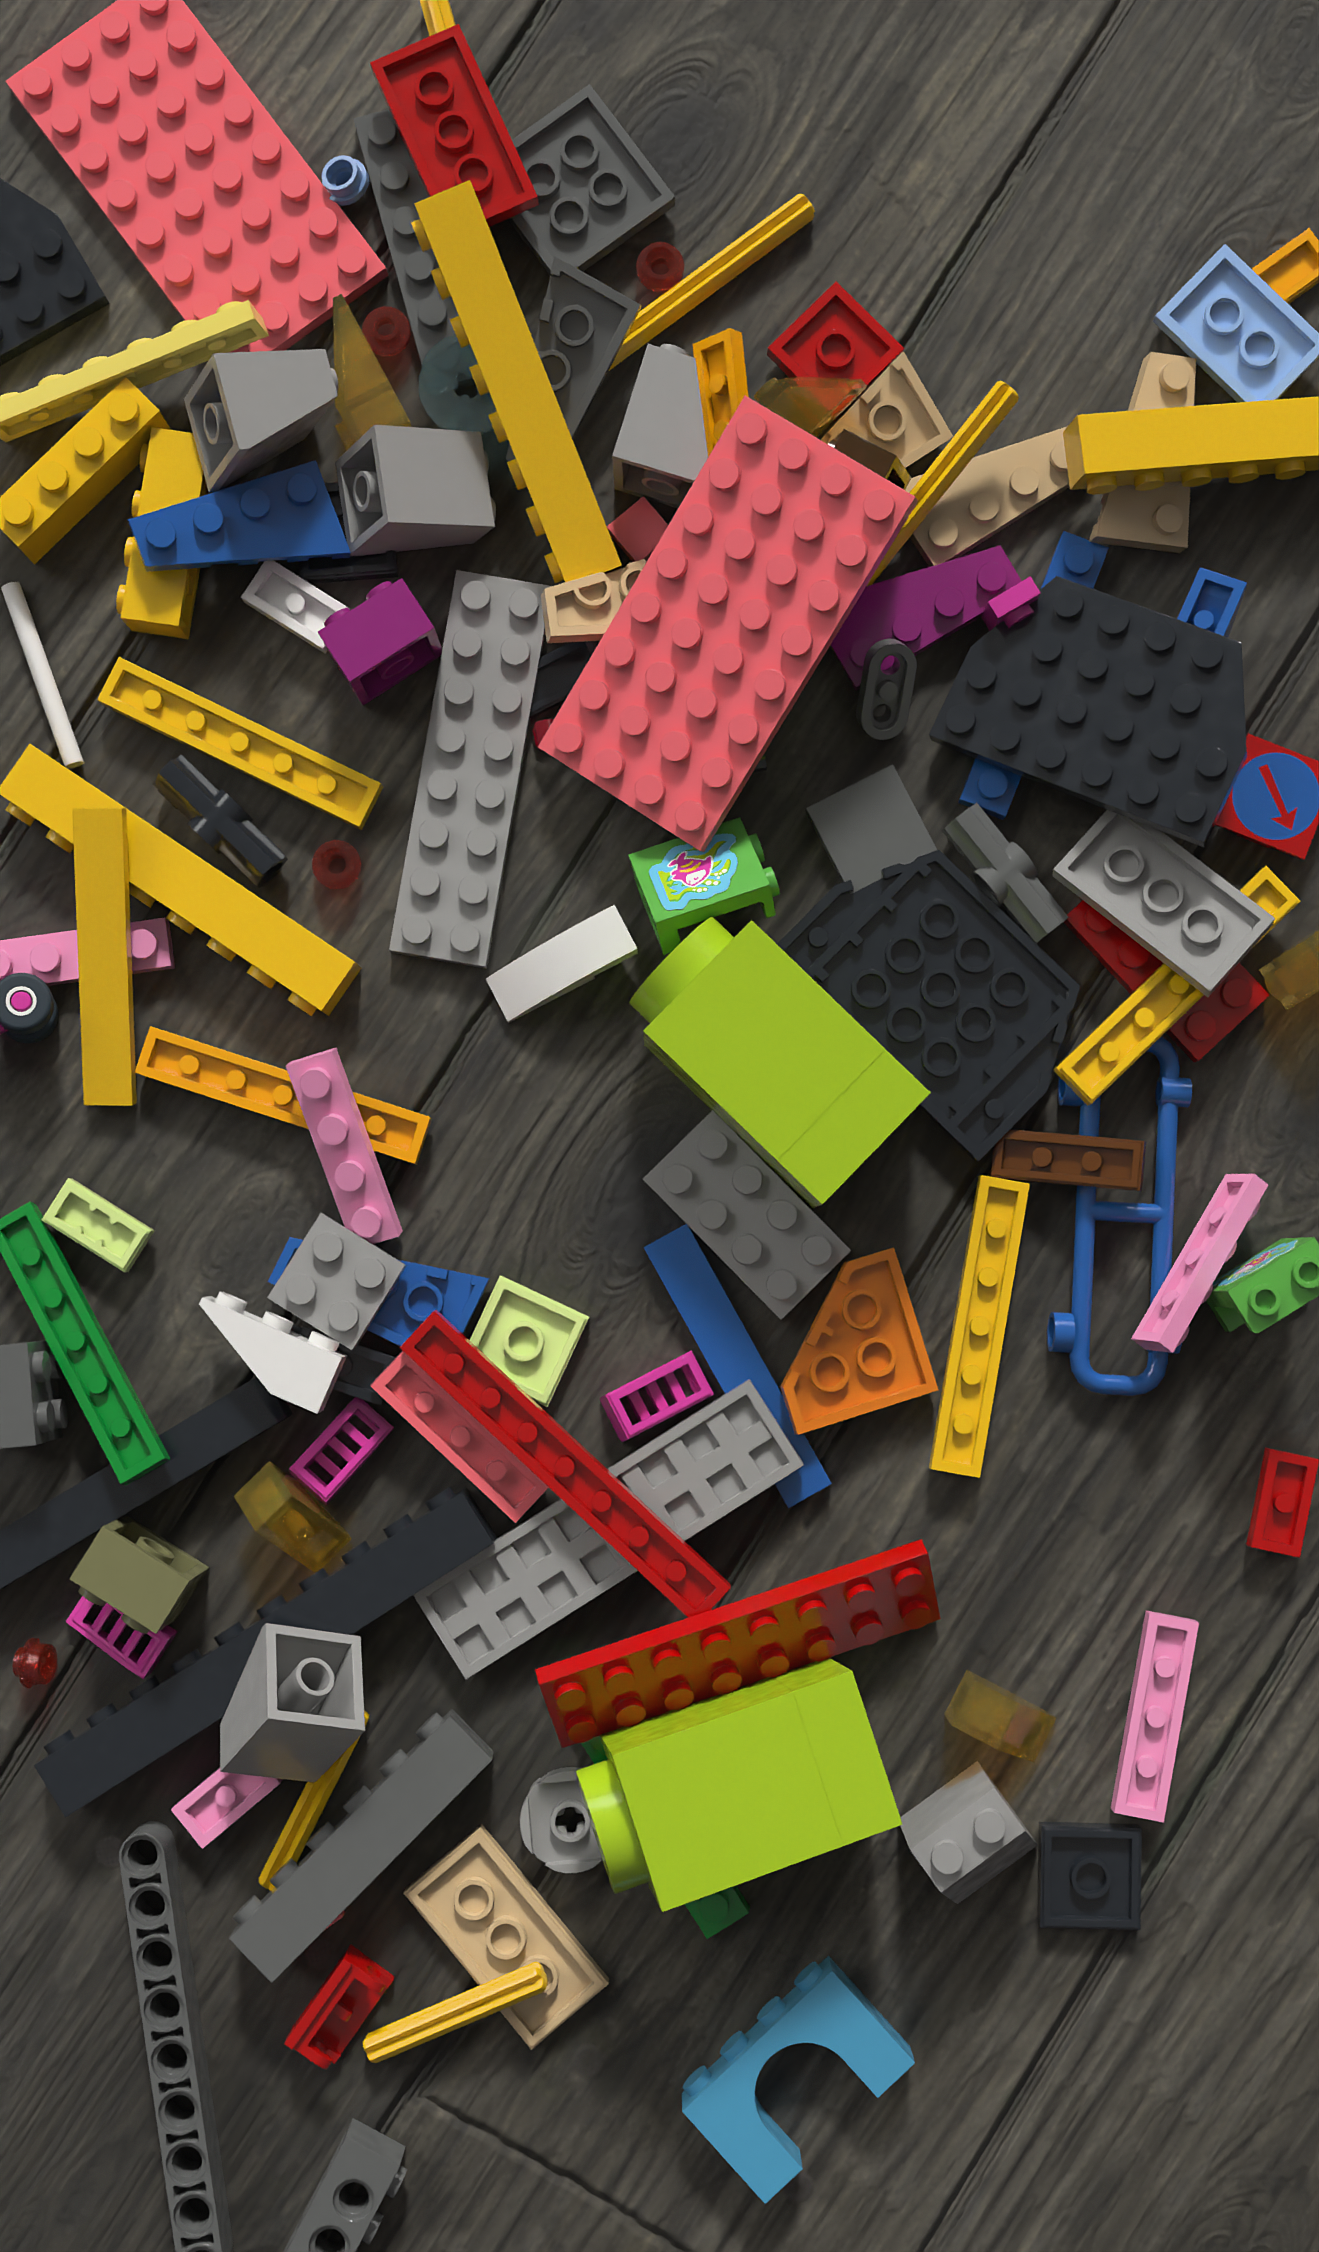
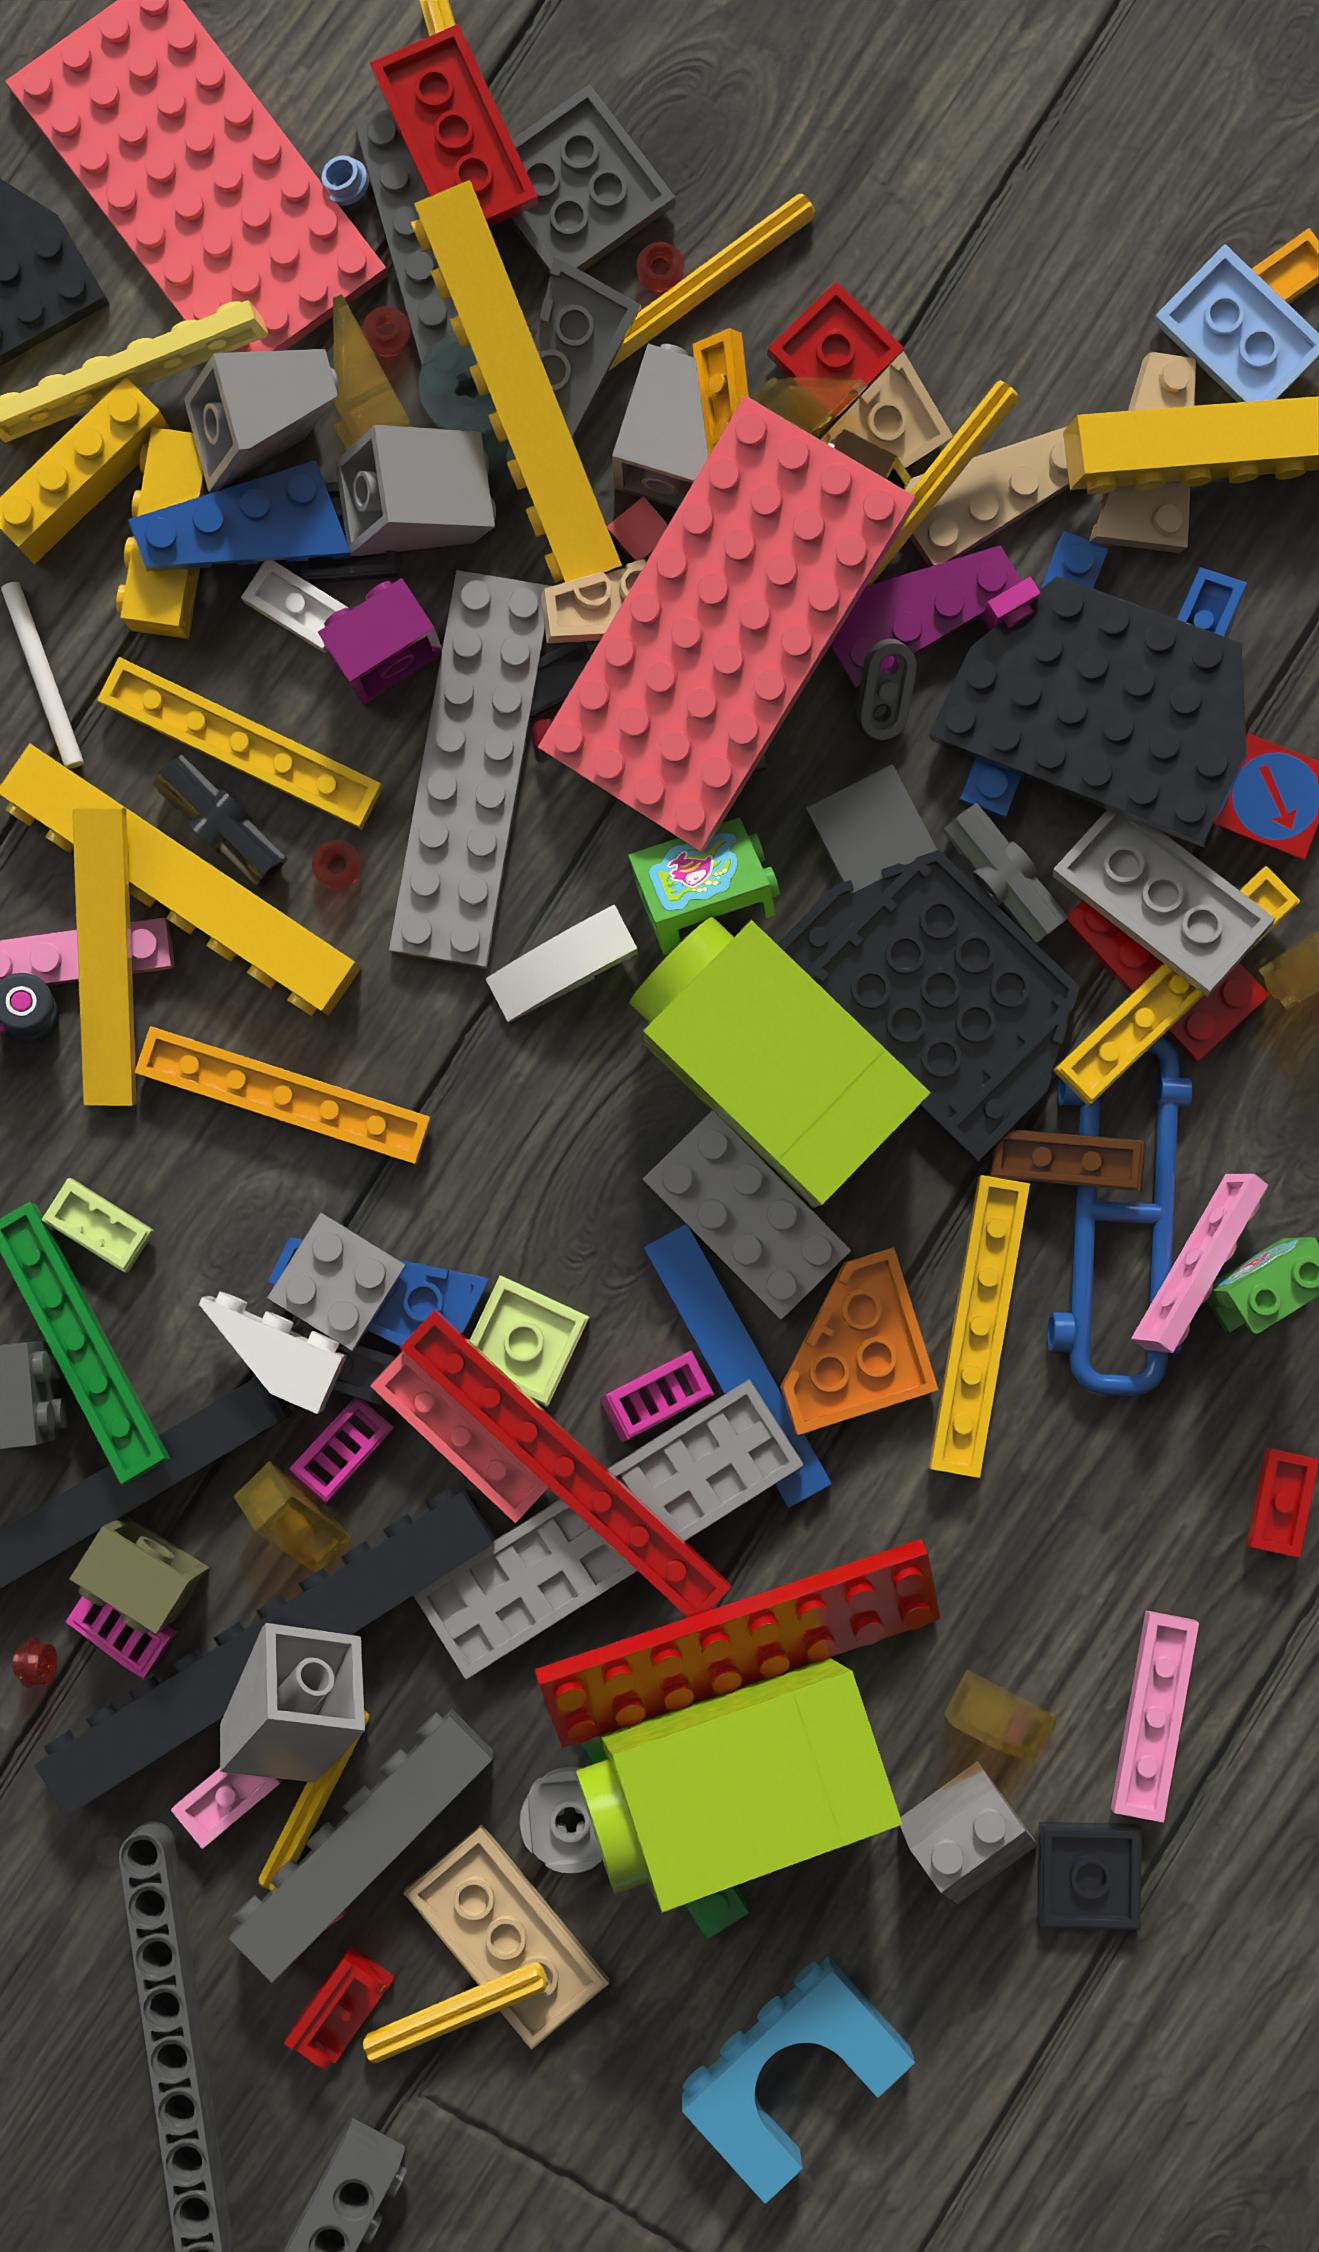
(344, 1146): bright pink plate -> none

